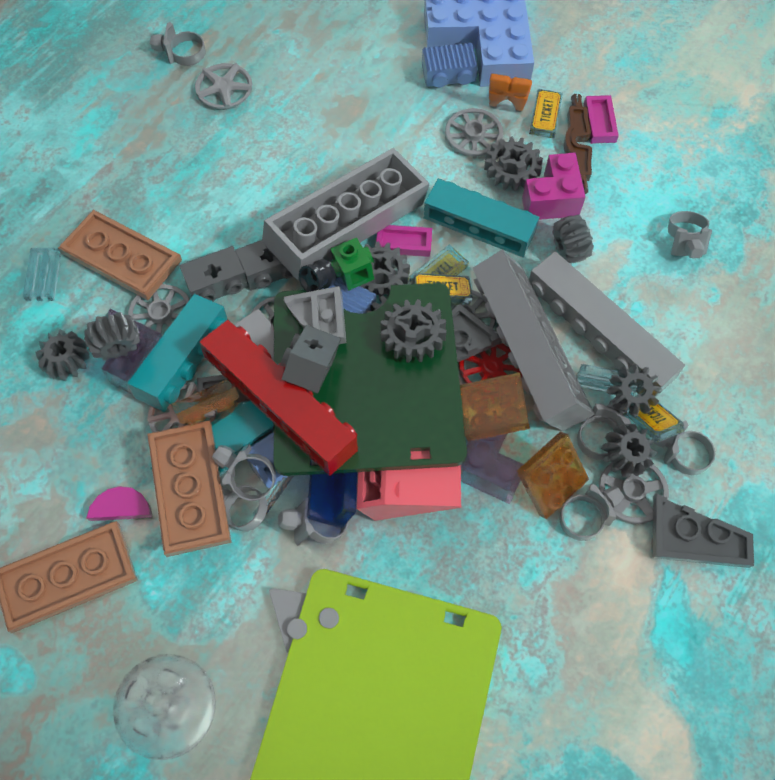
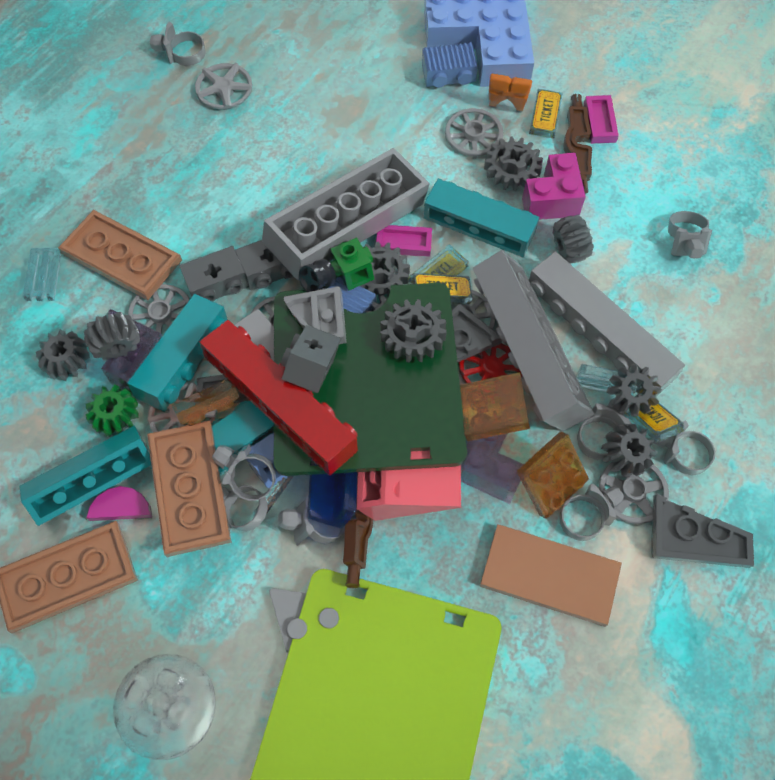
(85, 475): none -> teal brick
(100, 410): none -> green gear
(355, 546): none -> reddish brown piece
(551, 575): none -> nougat tile

